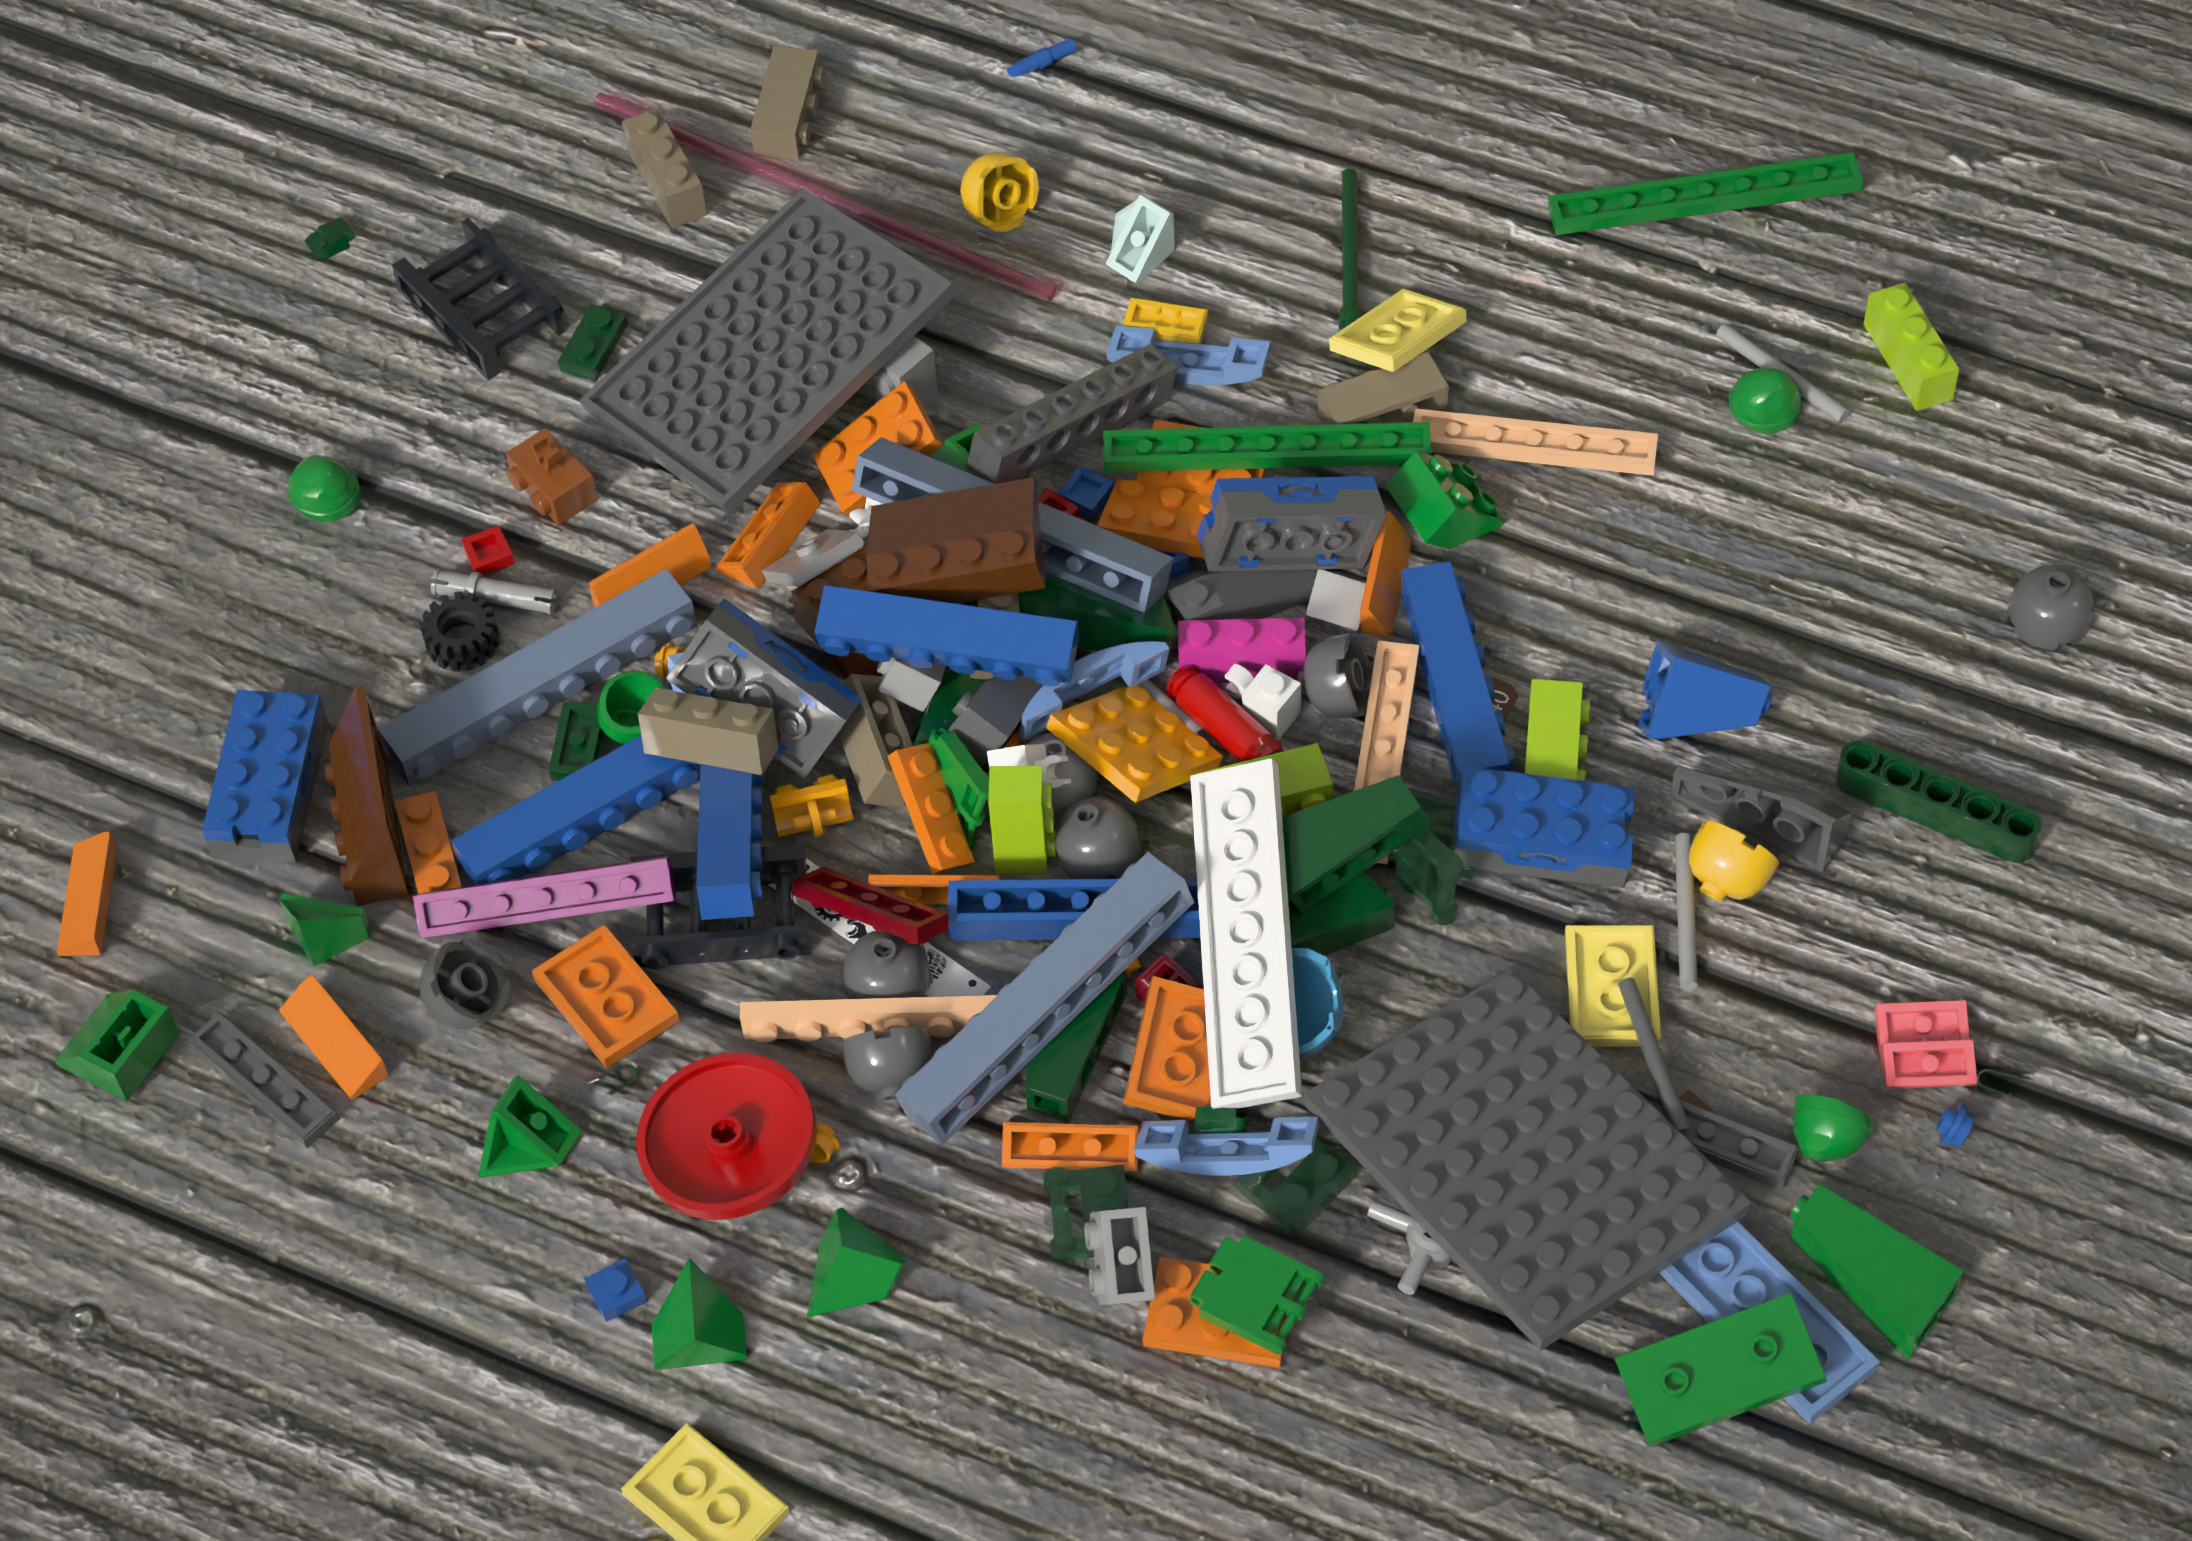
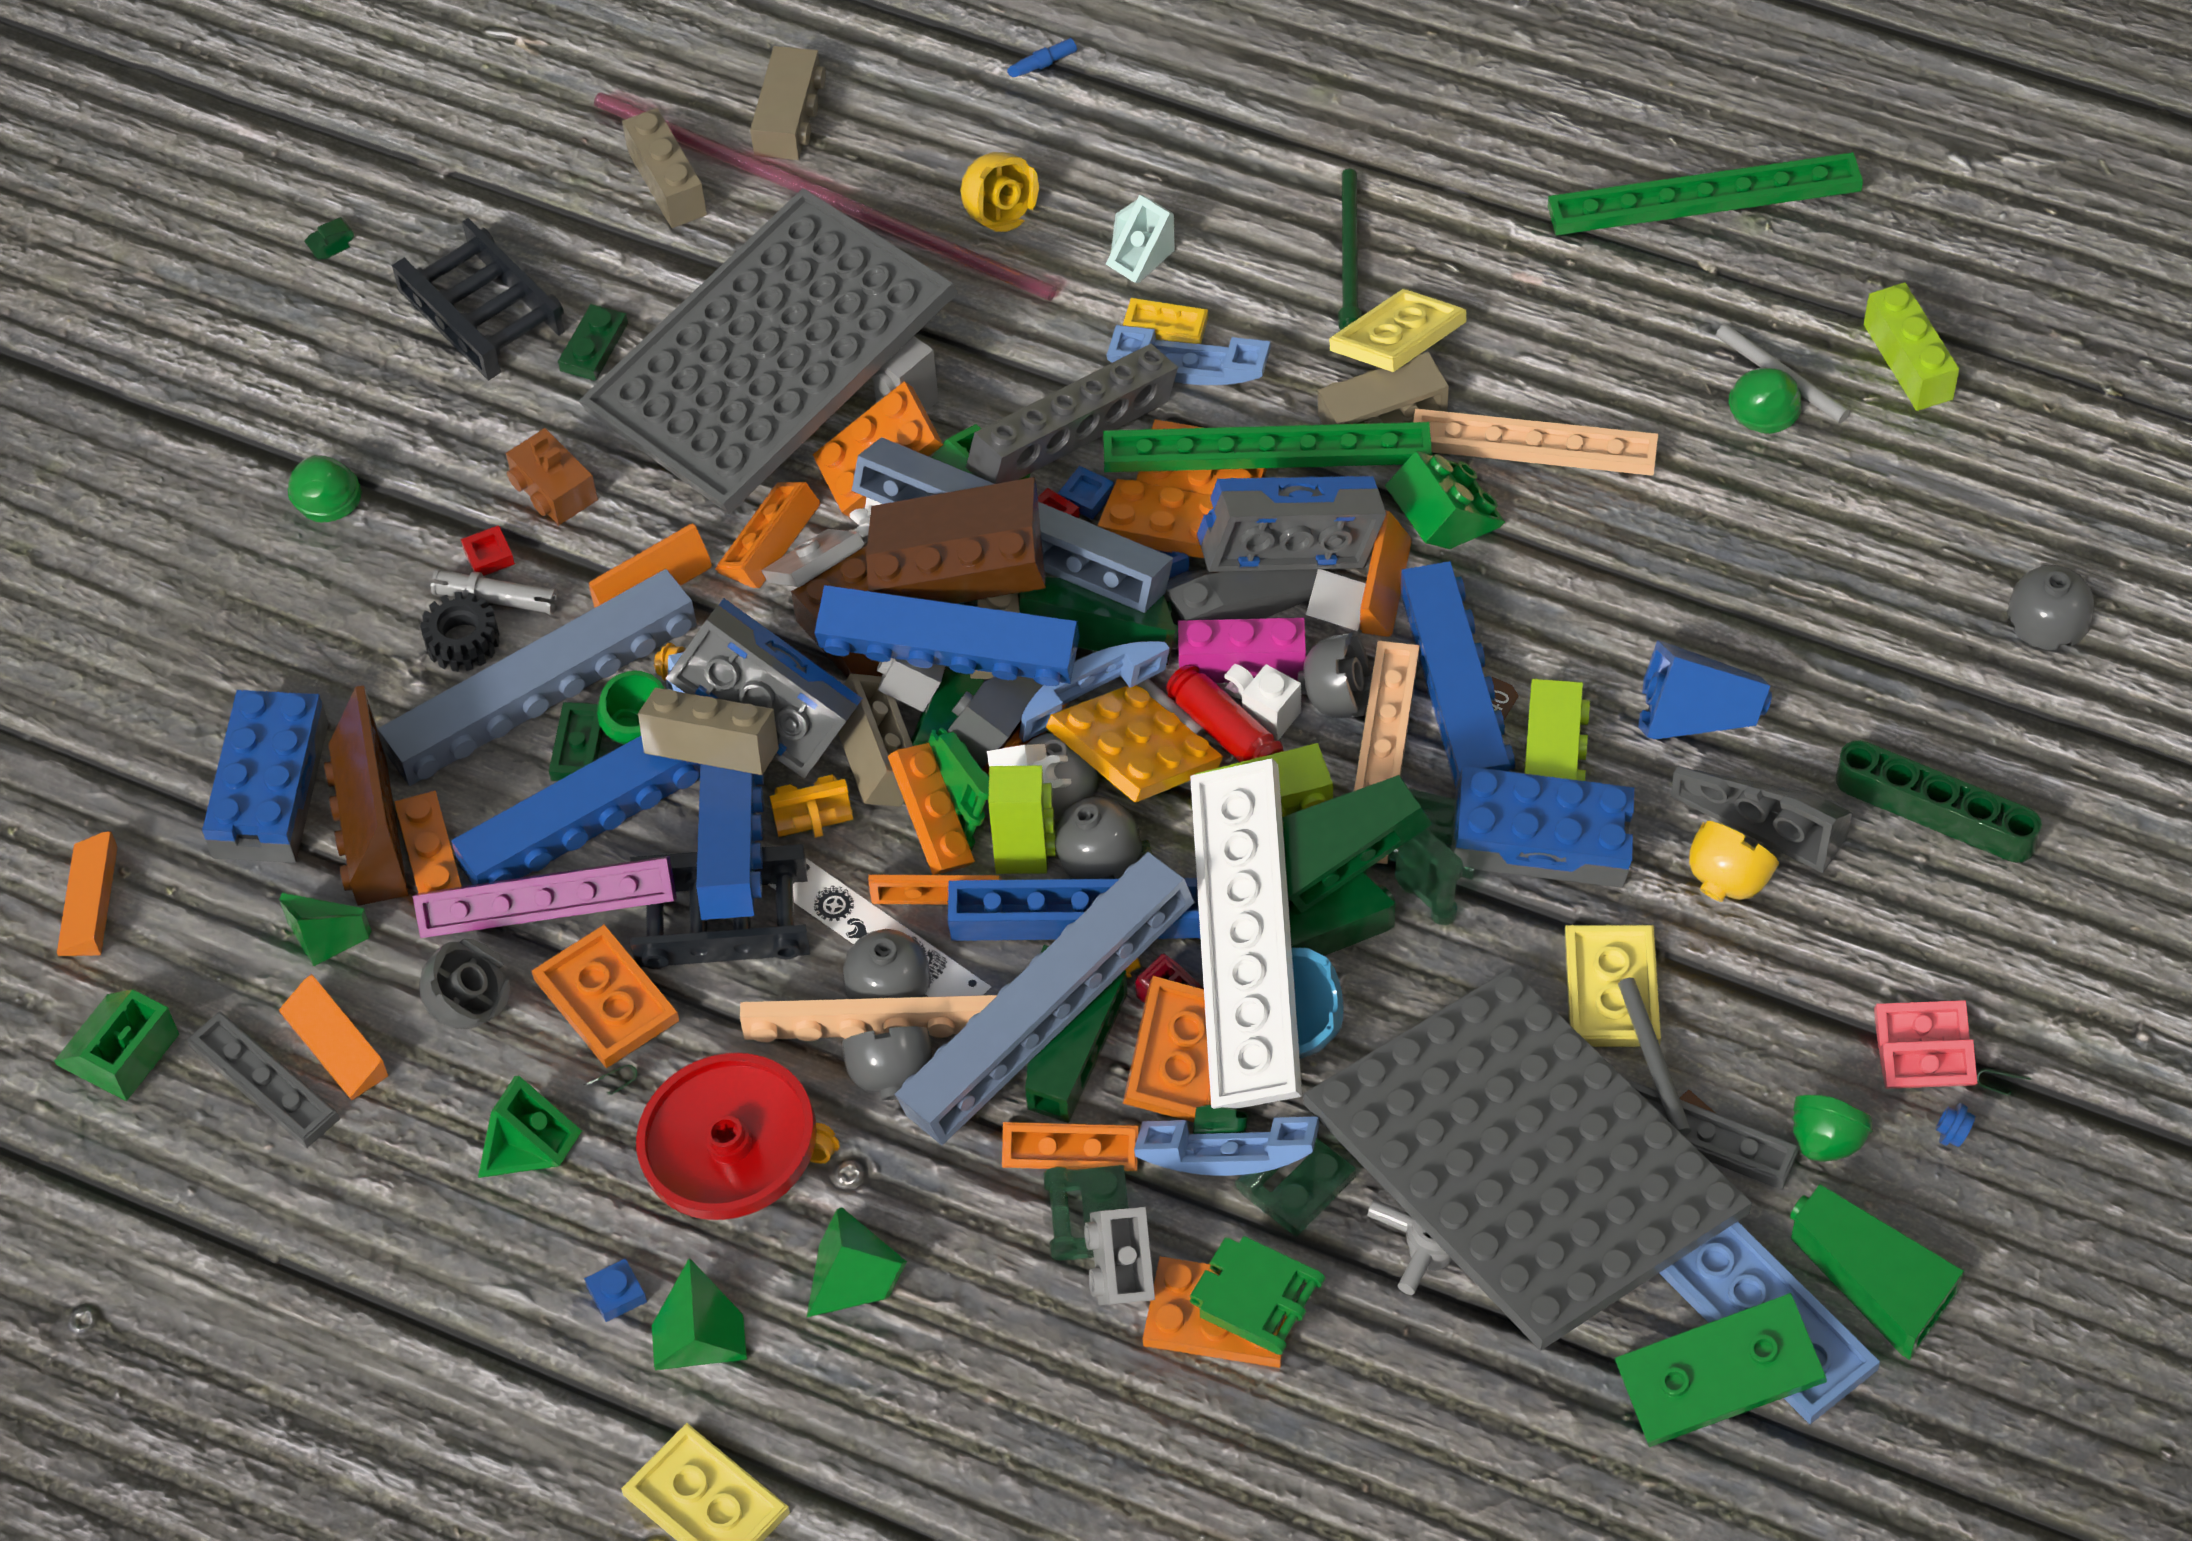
(870, 905): dark red plate -> none
(1685, 913): light grey bar -> none

